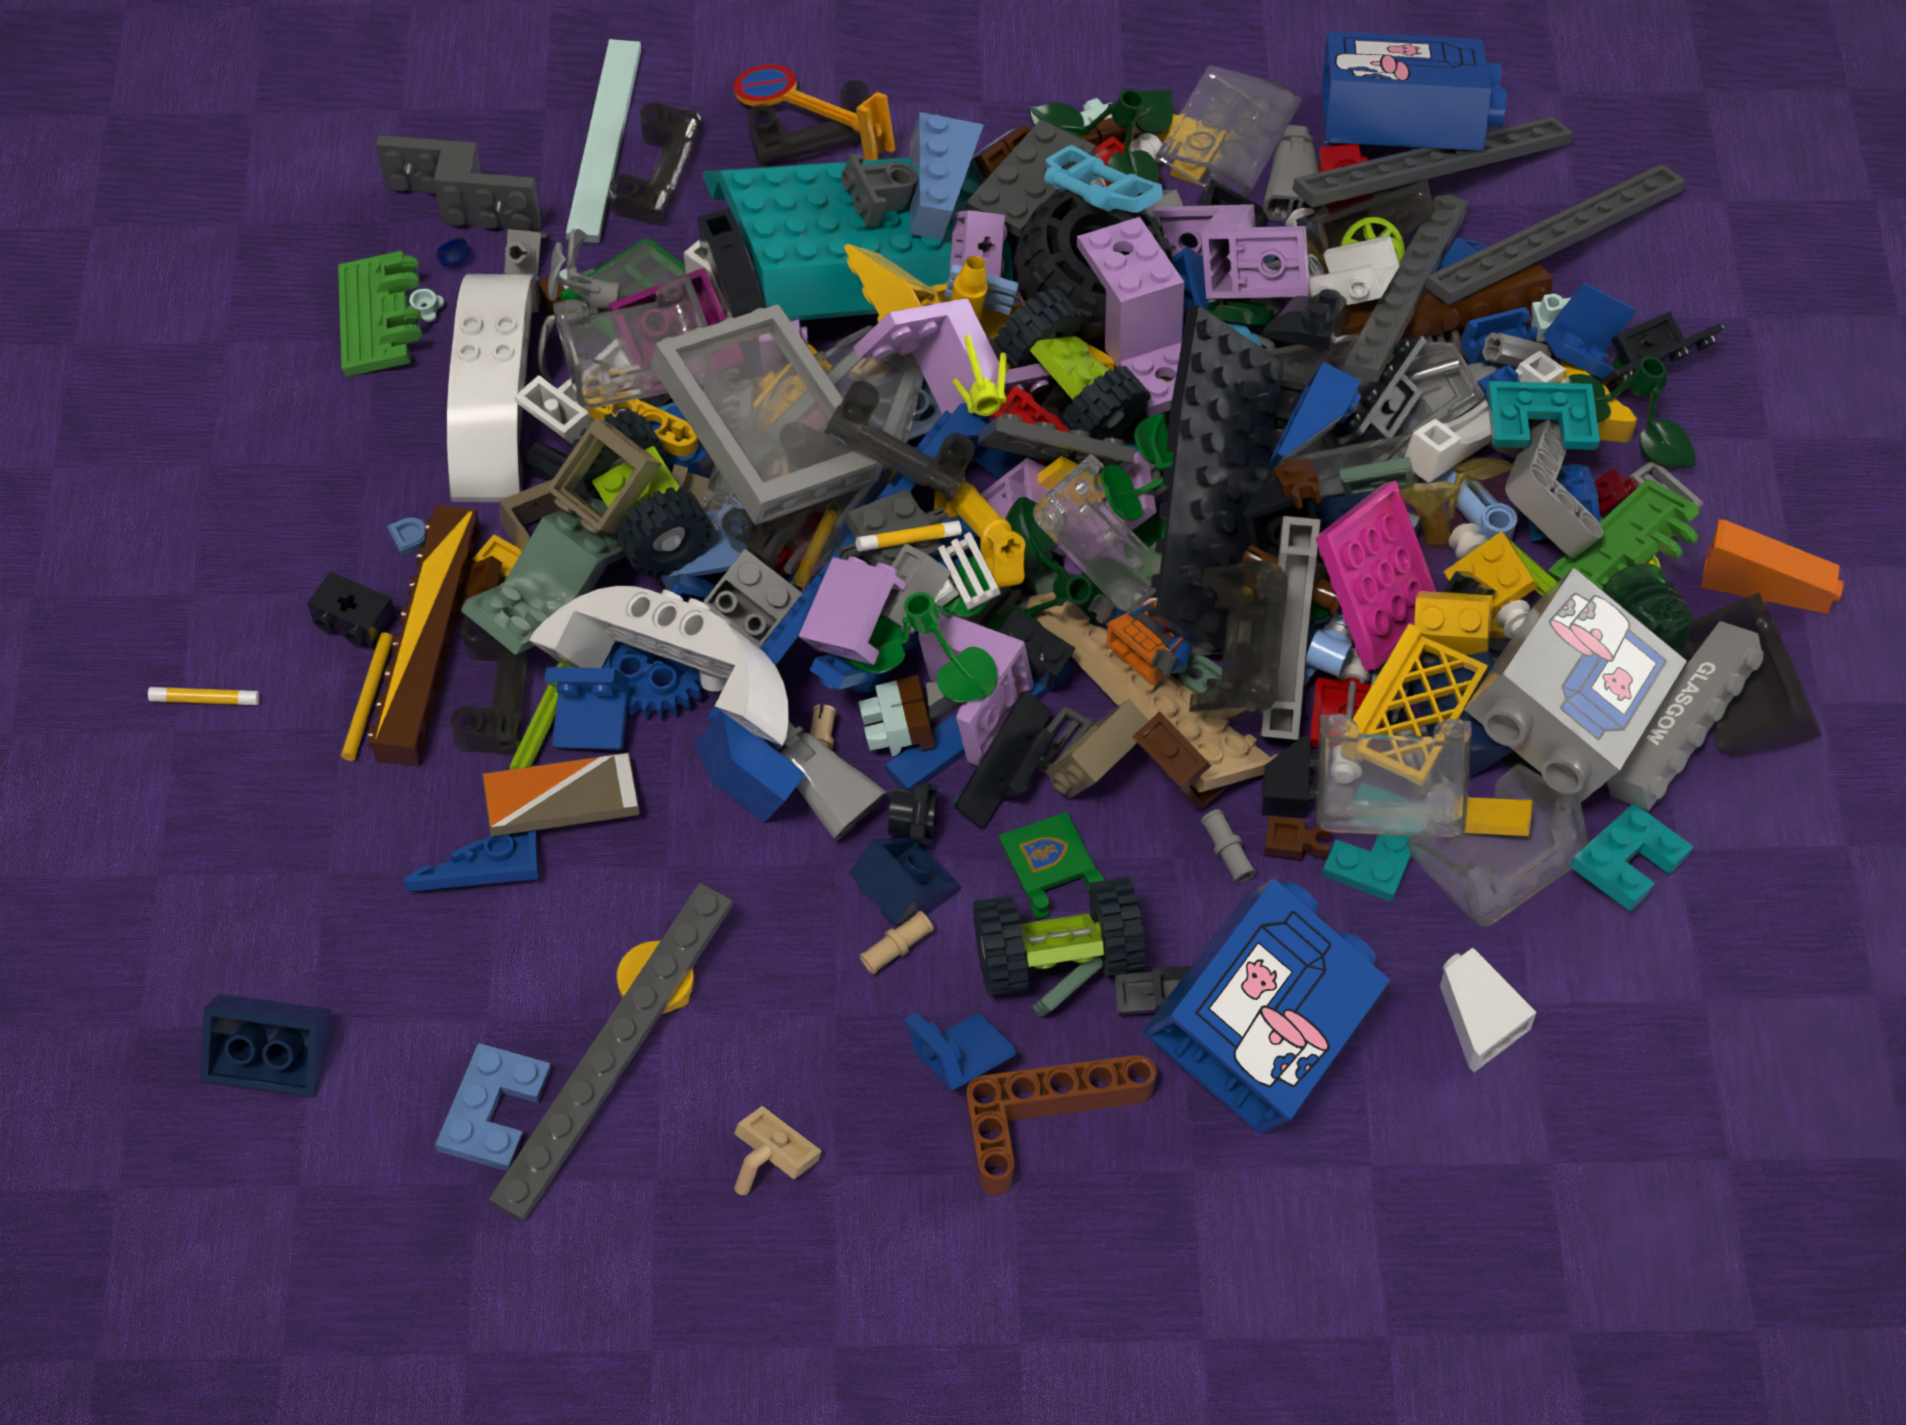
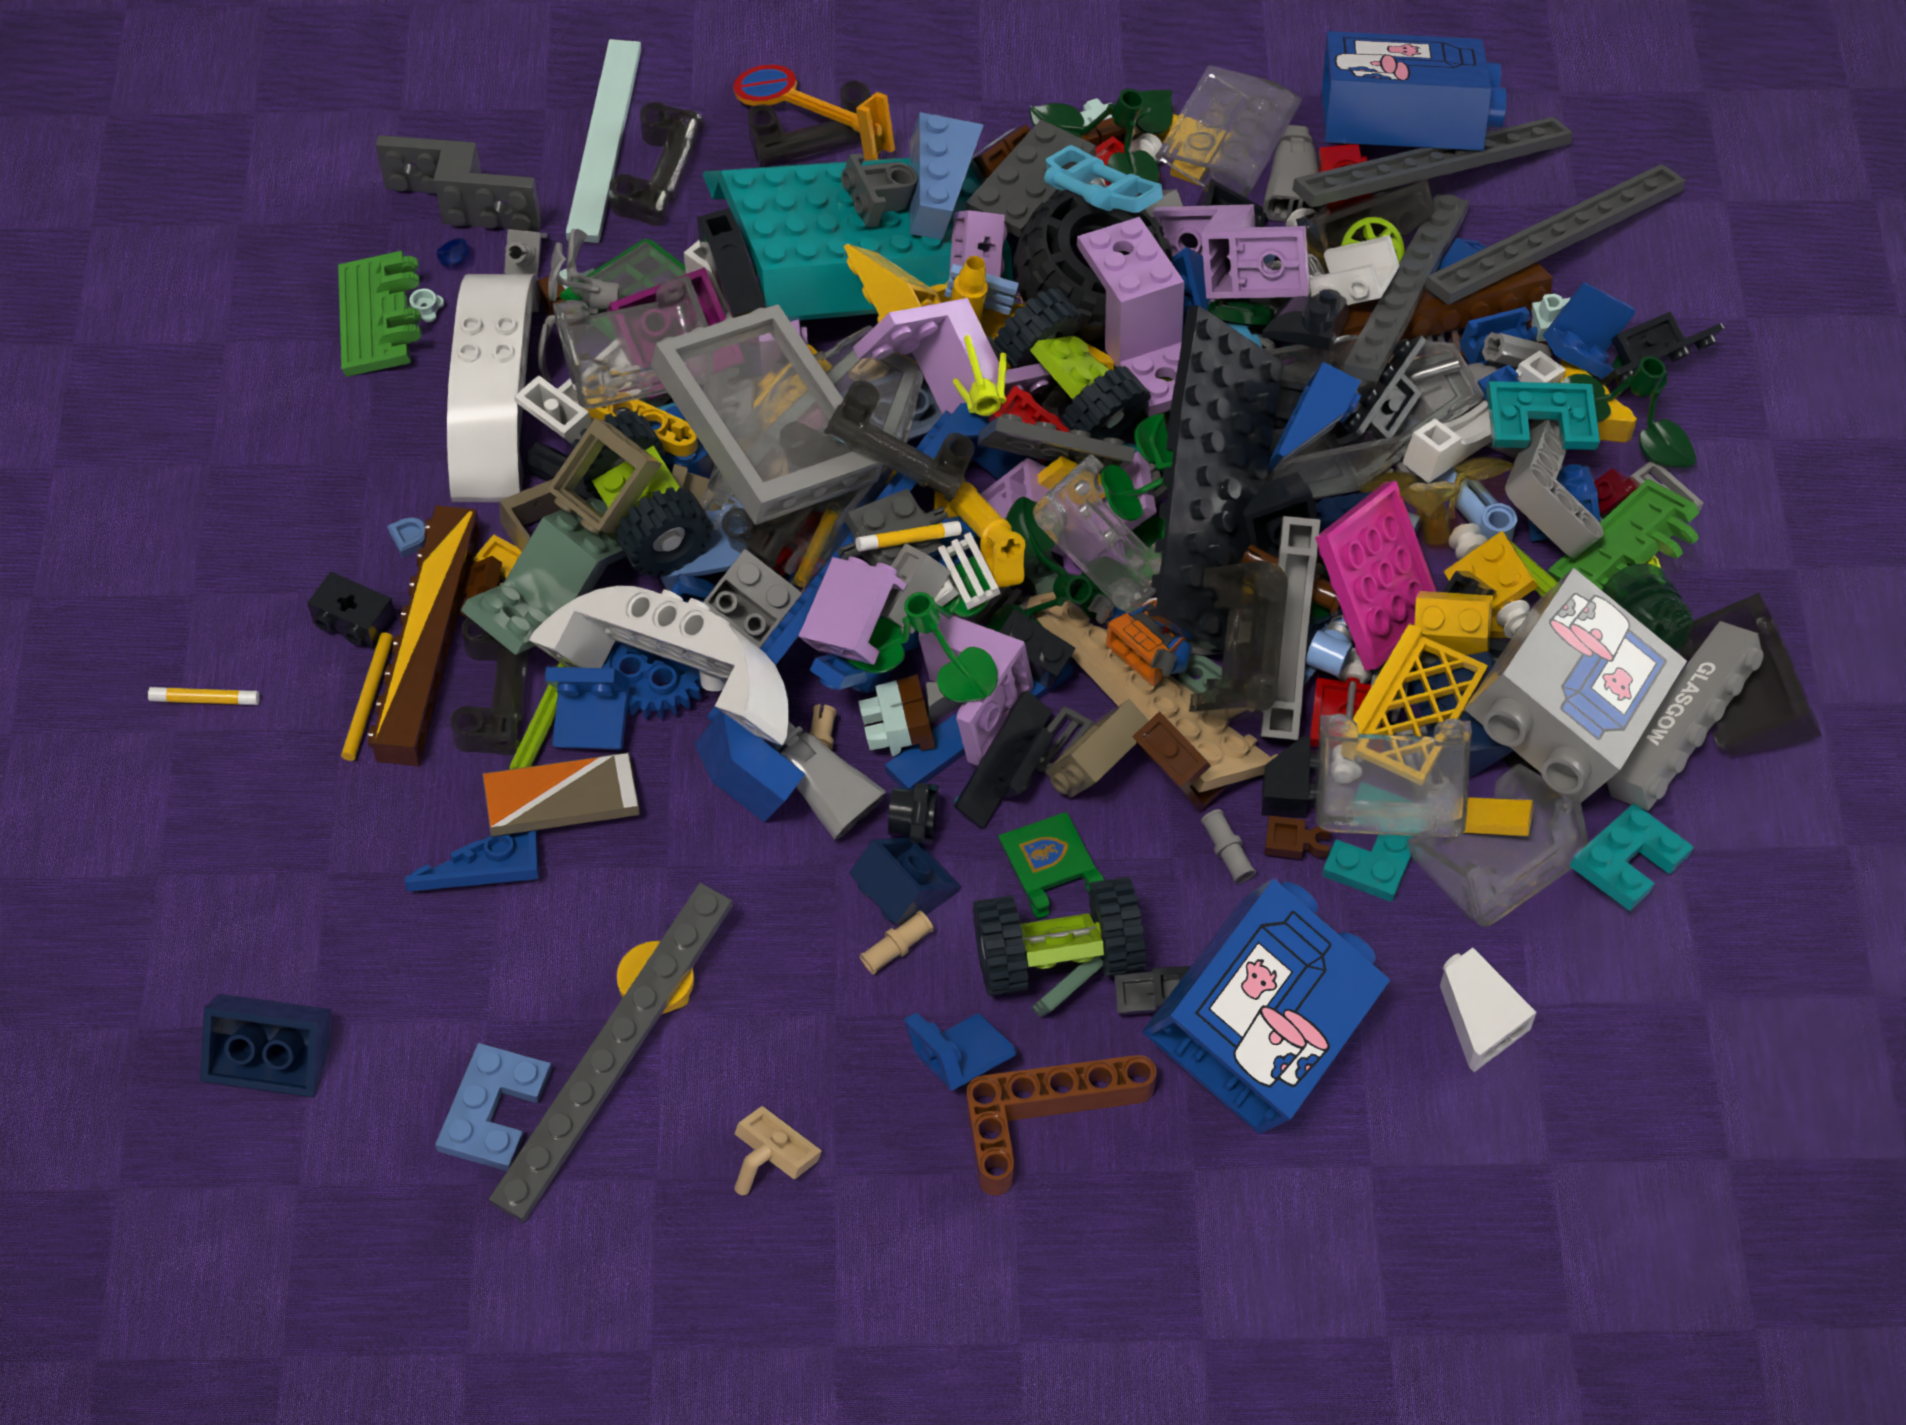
(1298, 480): reddish brown plate -> none
(1371, 476): sand green tile -> none
(1752, 563): orange slope -> none

